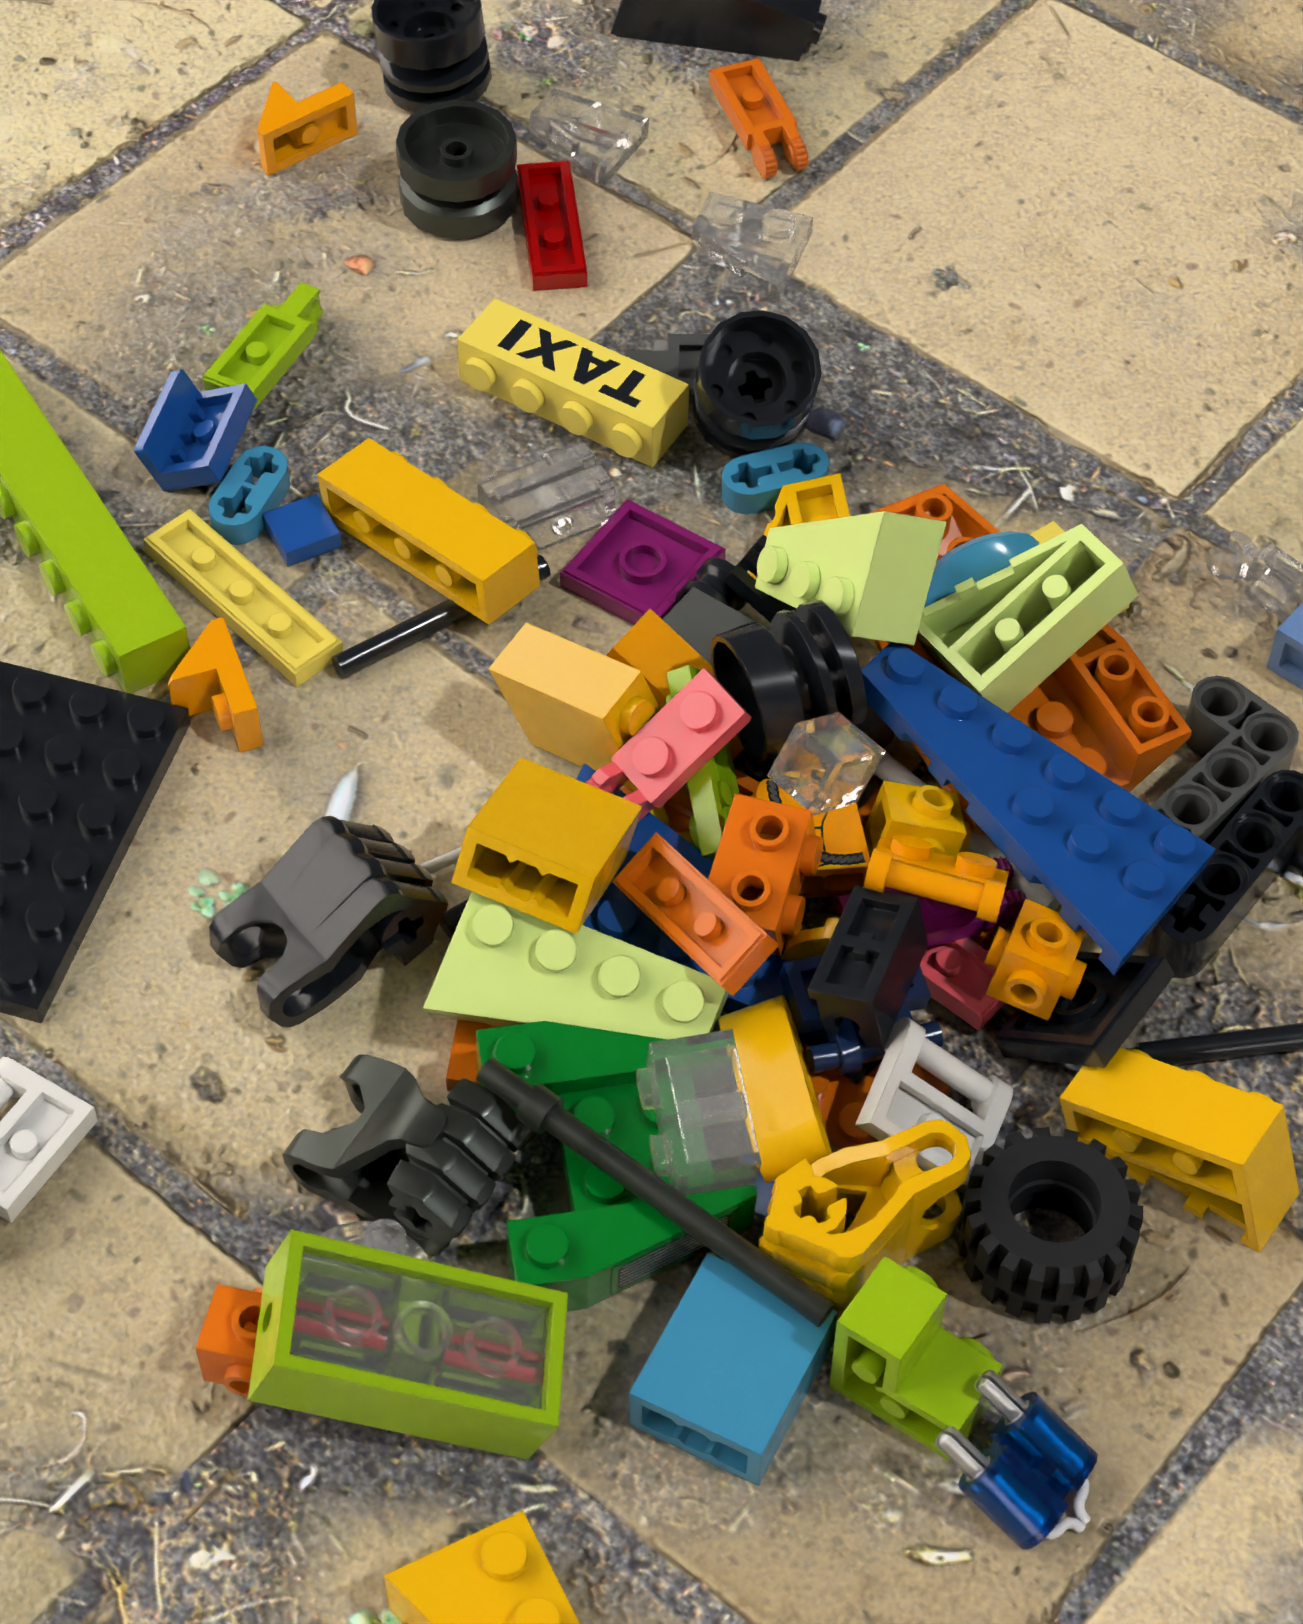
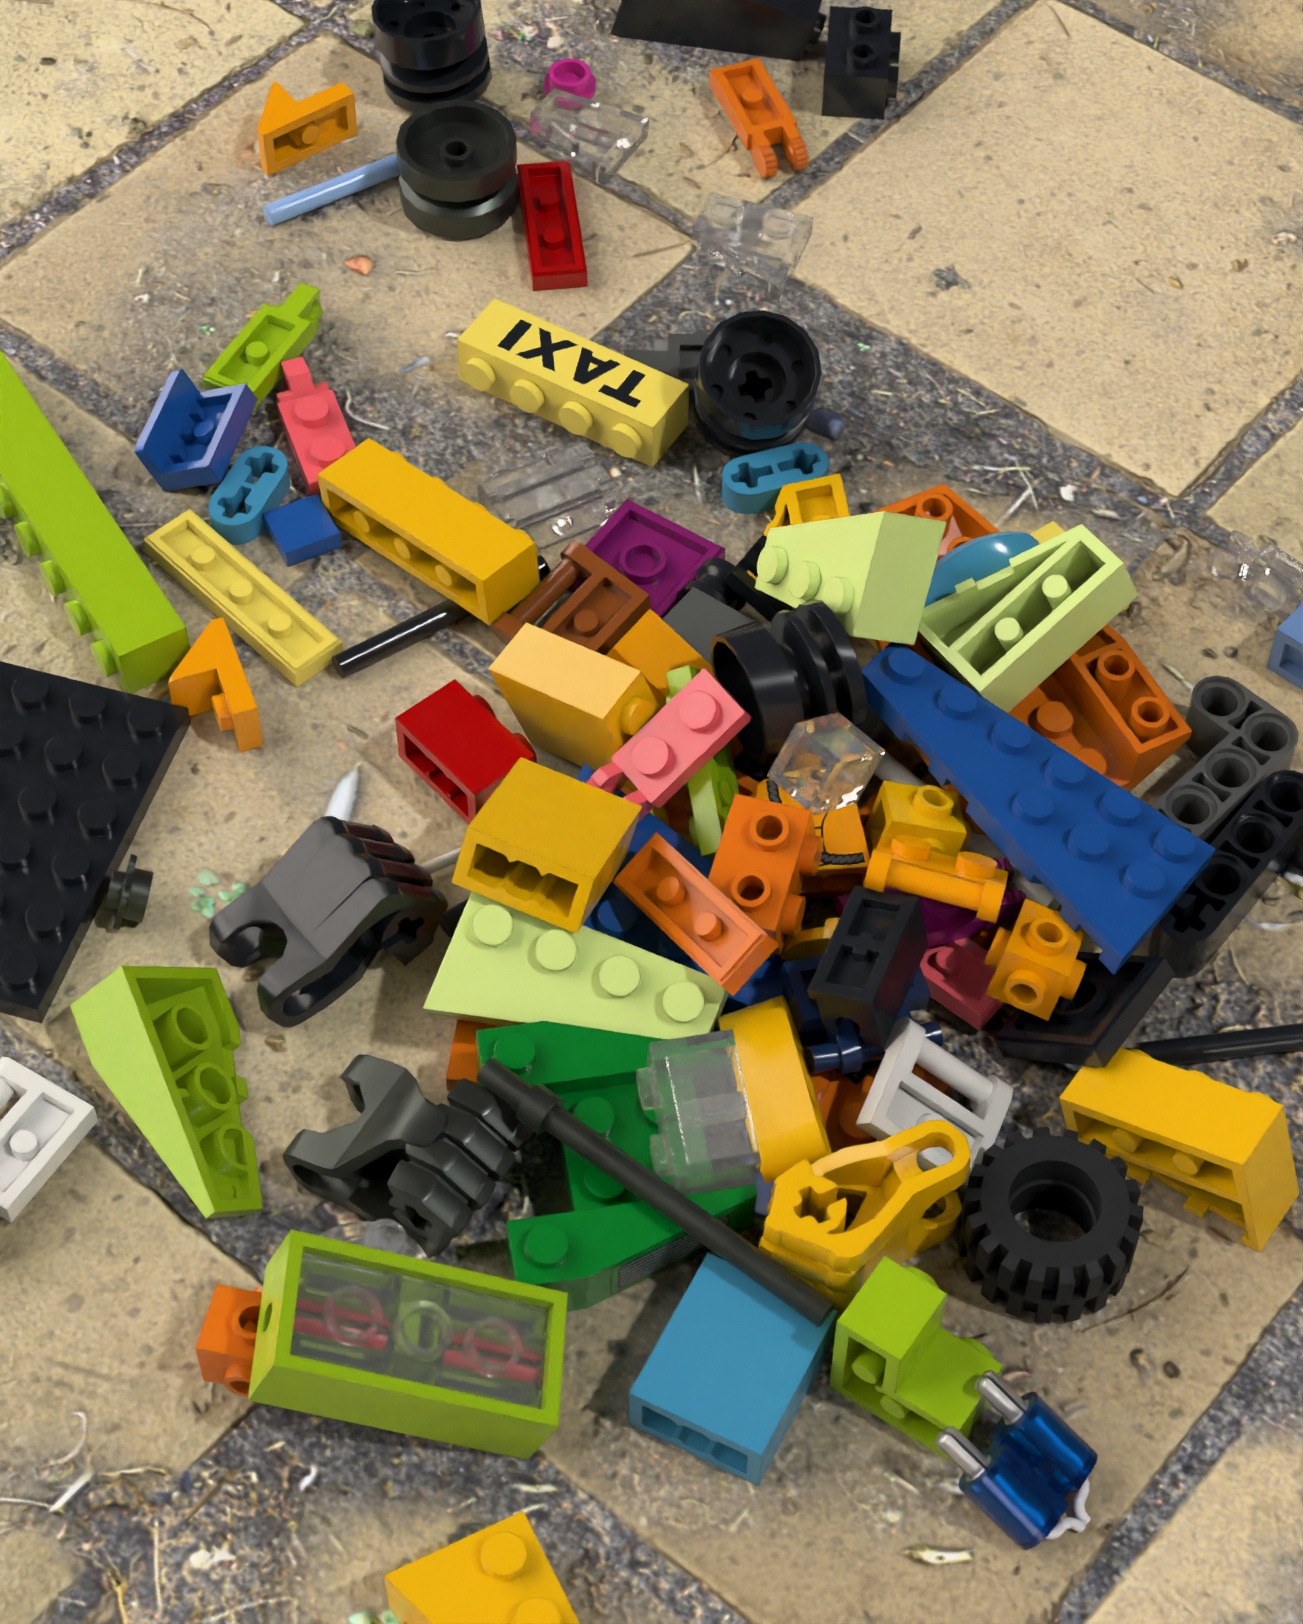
(129, 893): none -> pearl dark grey plate
(168, 1058): none -> lime wedge
(311, 422): none -> coral hinge
(331, 190): none -> light blue bar
(459, 747): none -> red brick
(572, 77): none -> dark pink plate
(593, 616): none -> dark orange plate
(858, 62): none -> black brick

